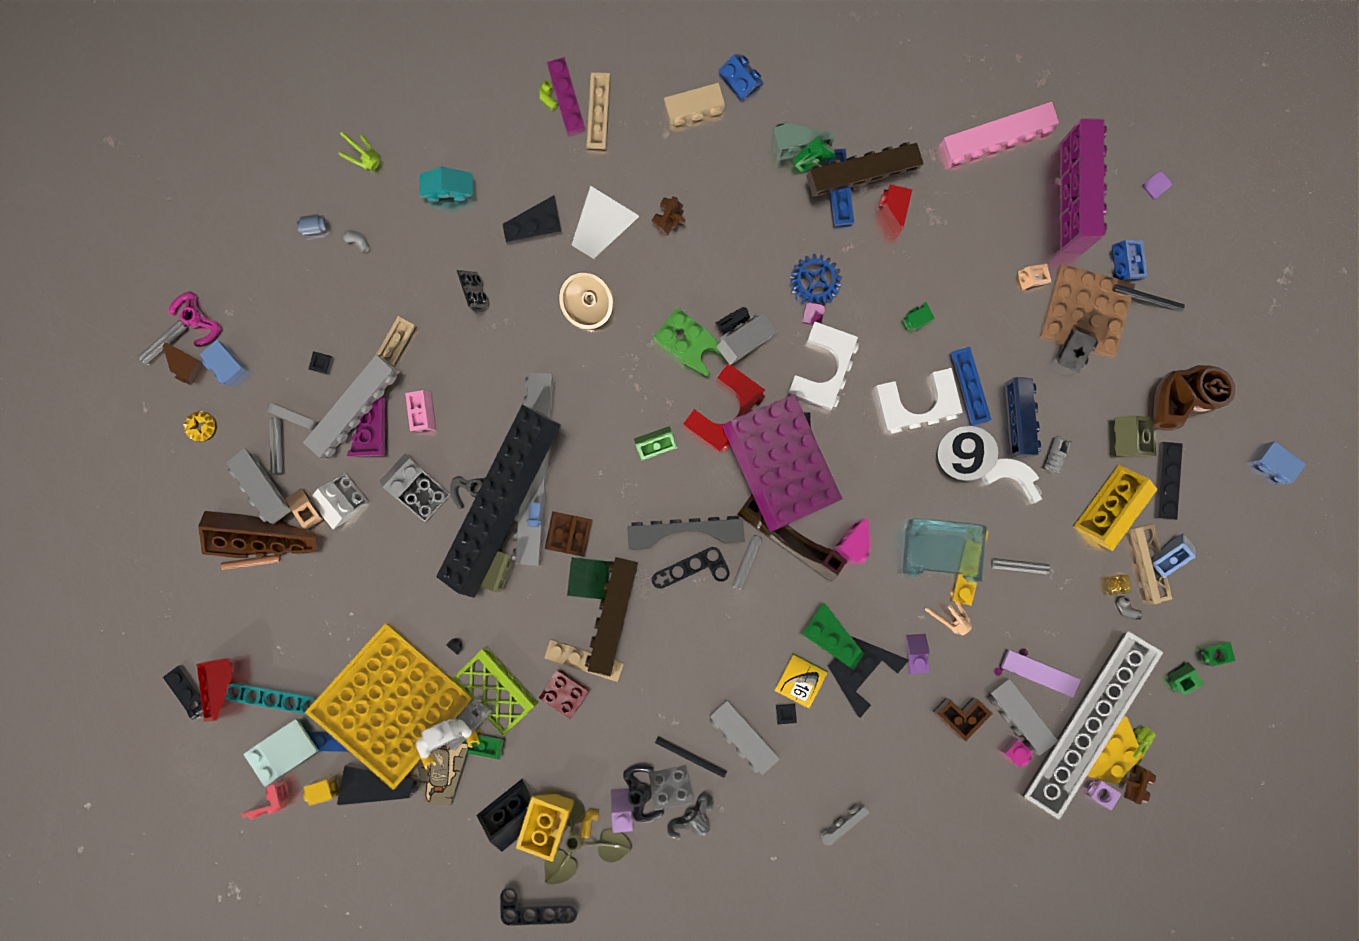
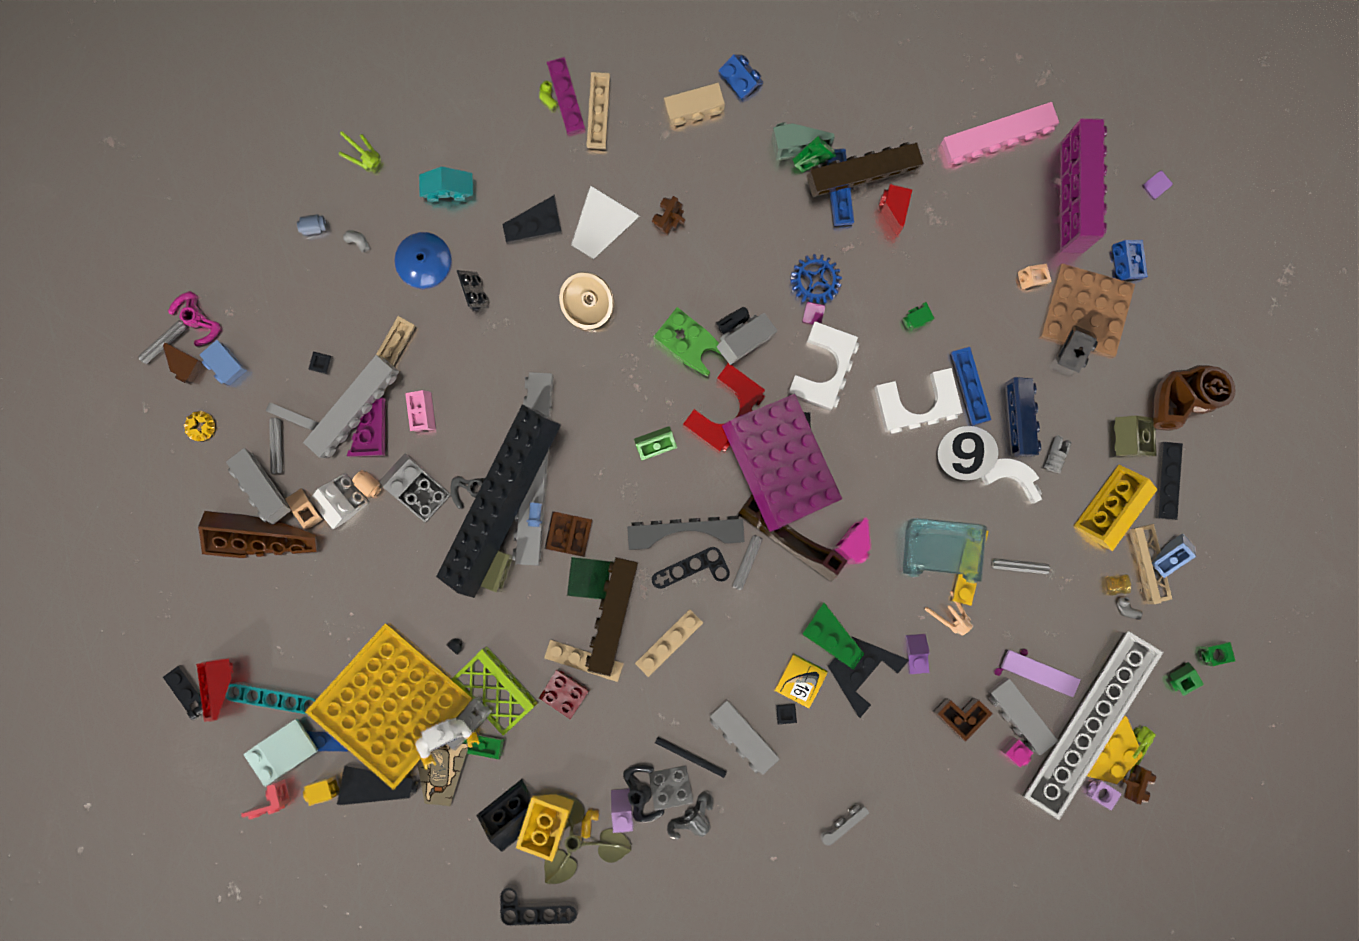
(250, 562): nougat bar -> none
(366, 484): none -> light nougat brick
(424, 272): none -> blue dish
(669, 642): none -> tan plate
(1148, 297): black bar -> none
(1280, 463): medium blue brick -> none

